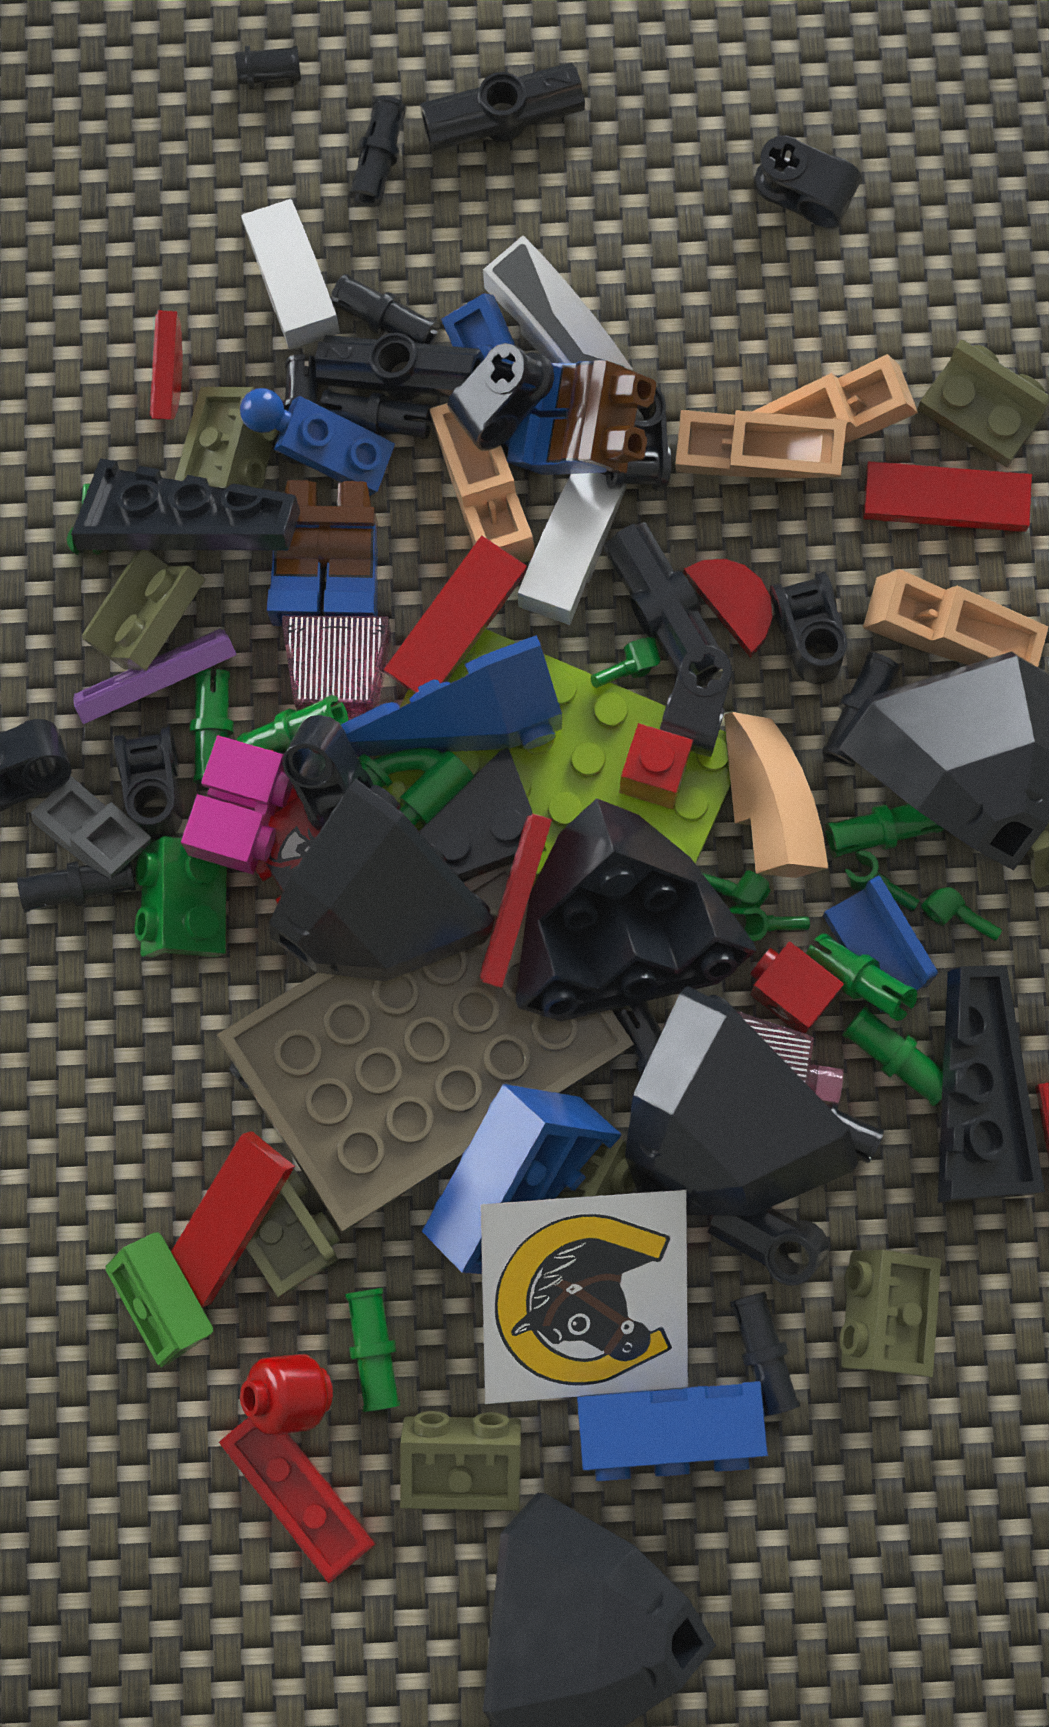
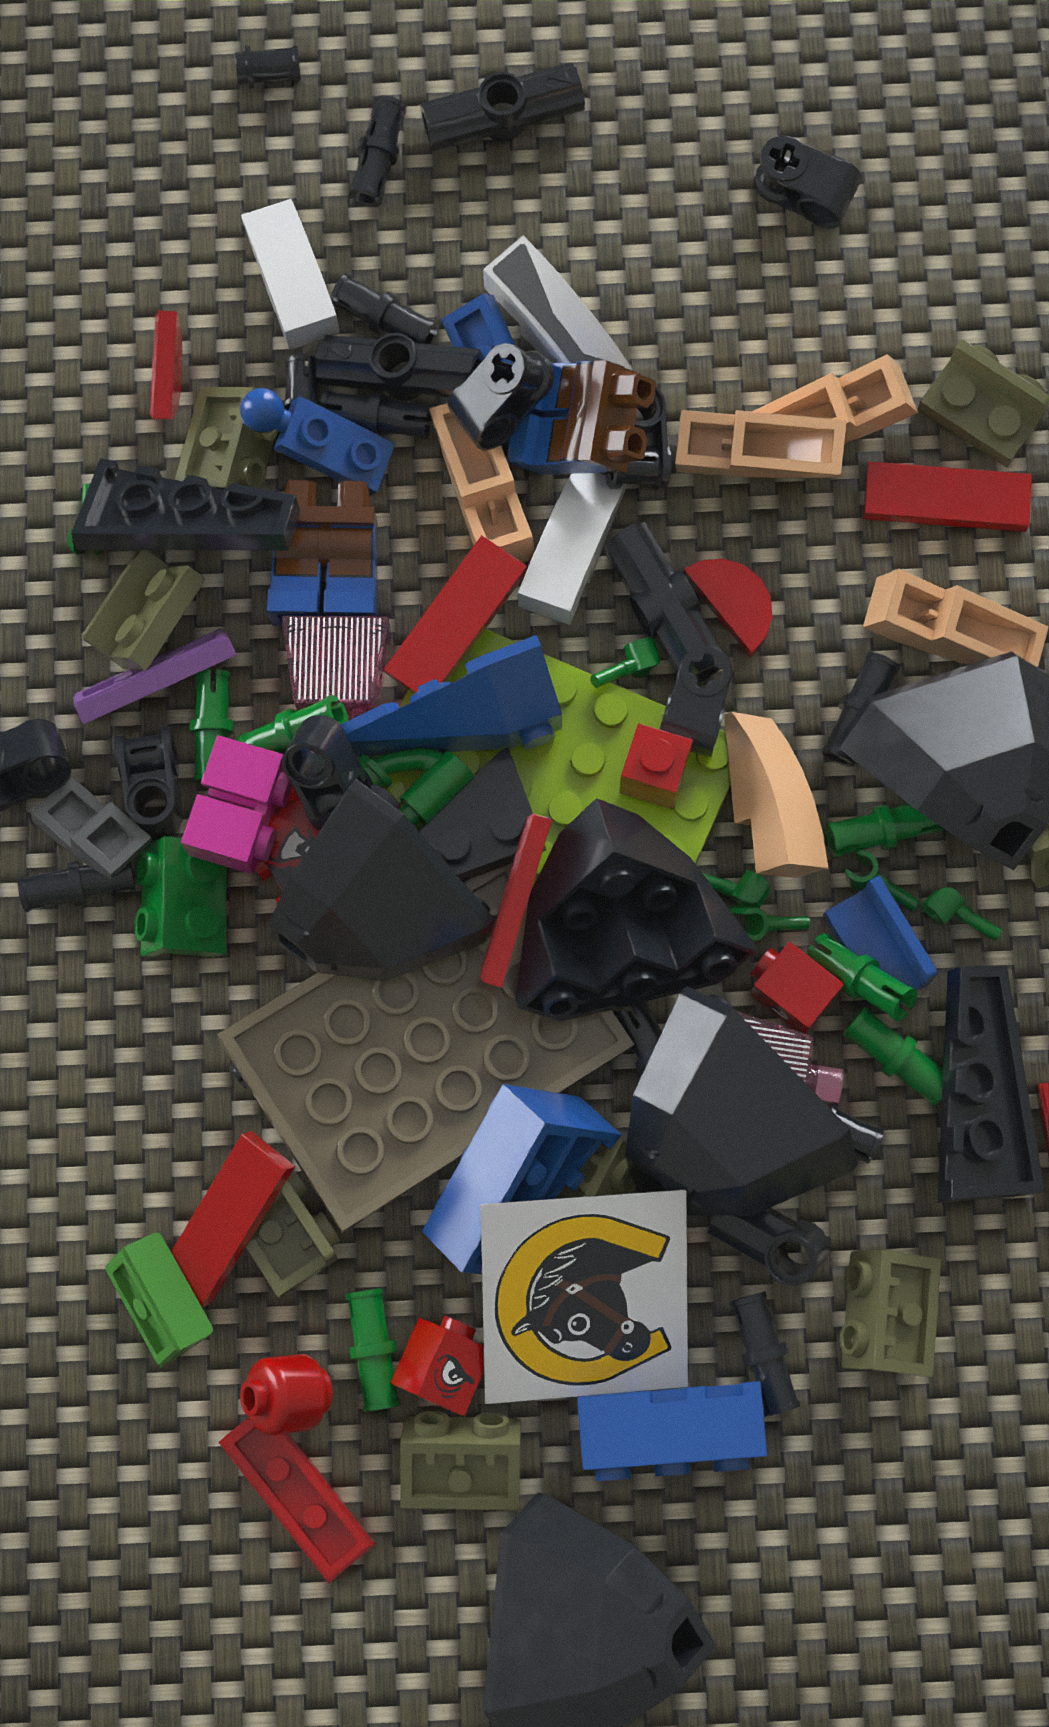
(441, 1364): none -> red brick
(809, 617): black piece -> none

